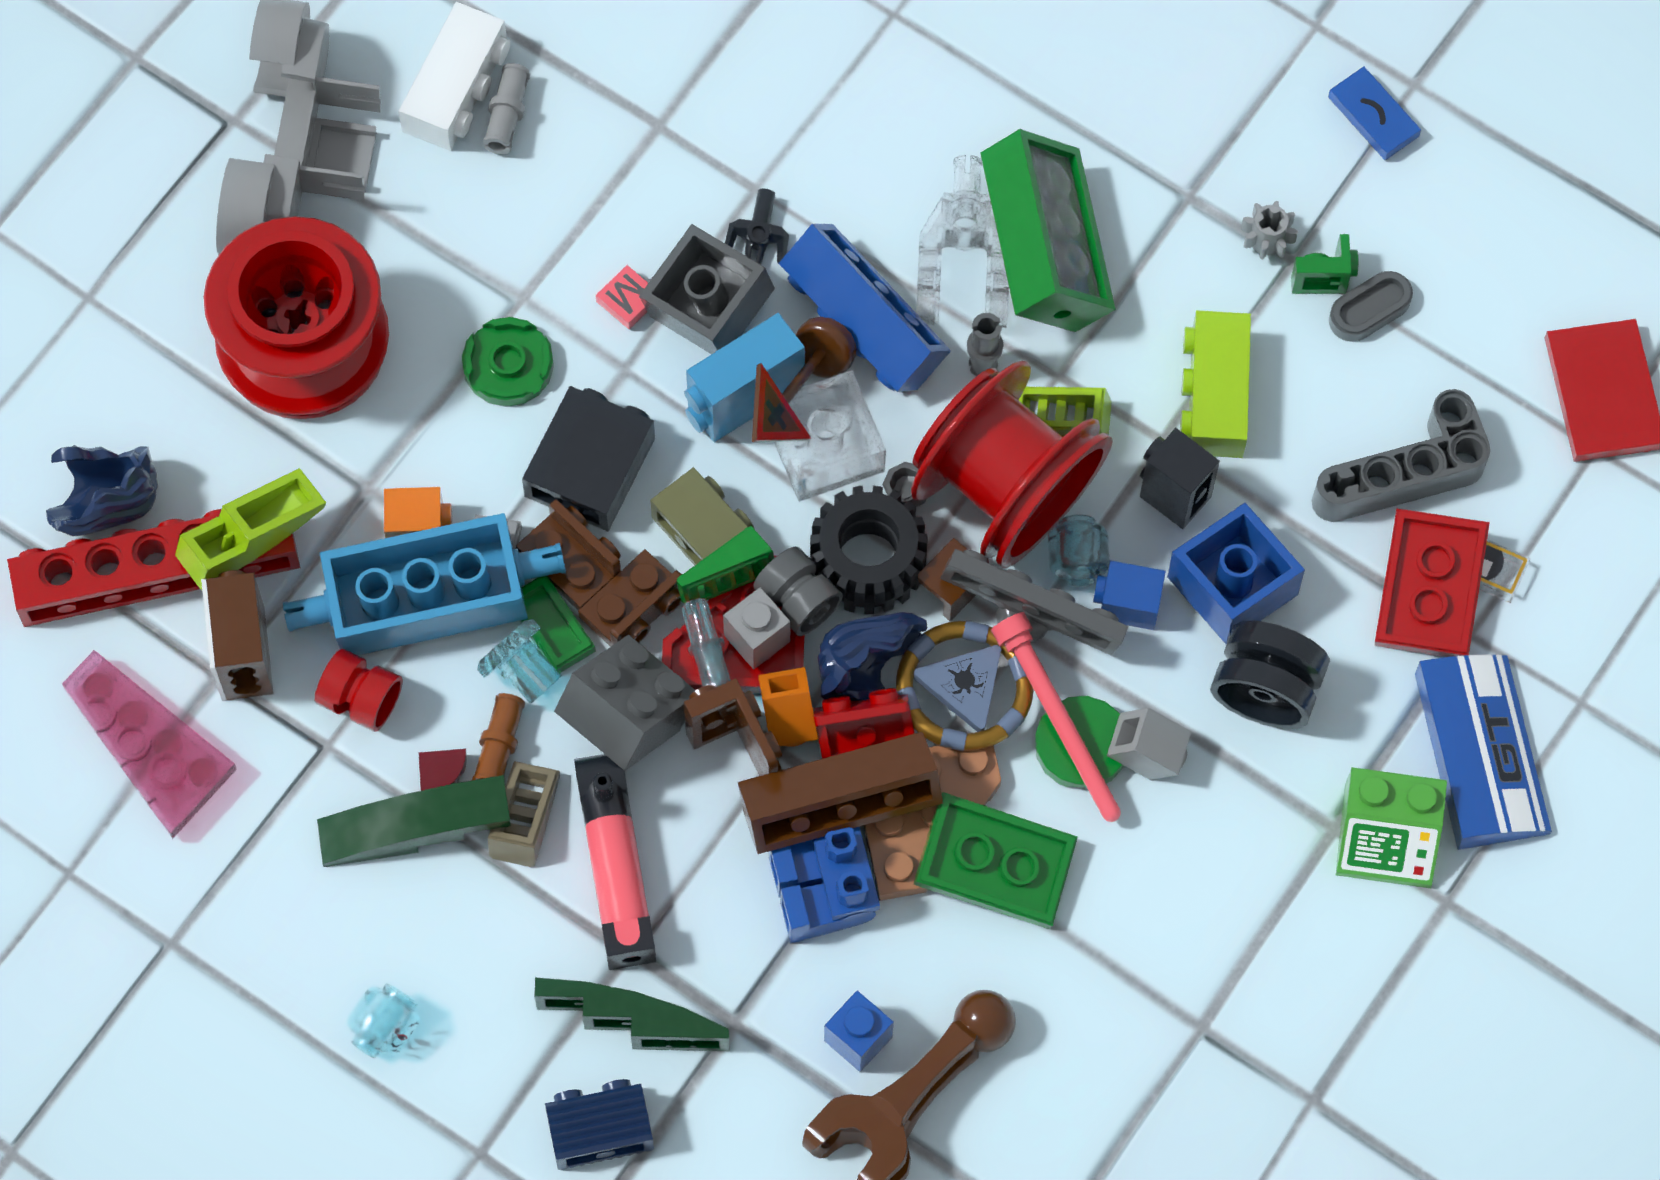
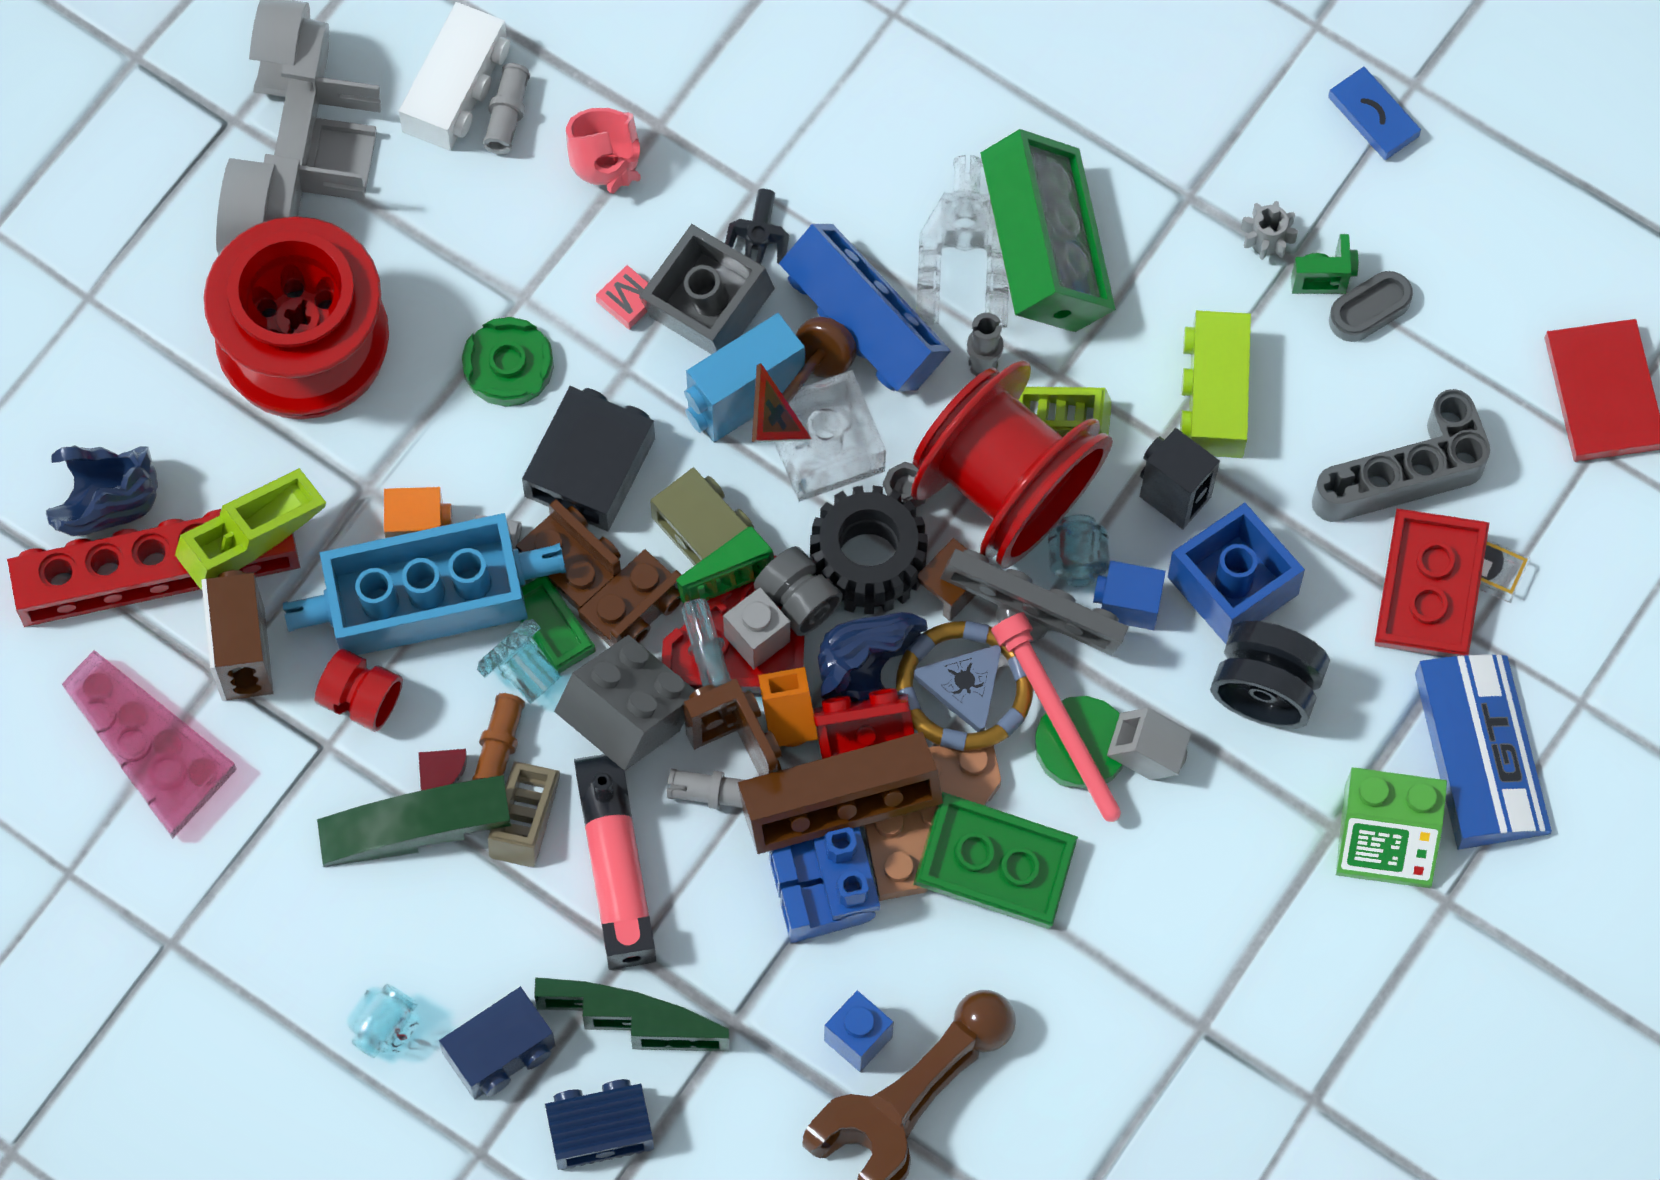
(498, 1044): none -> dark blue brick
(604, 147): none -> coral helmet
(705, 788): none -> light grey pin

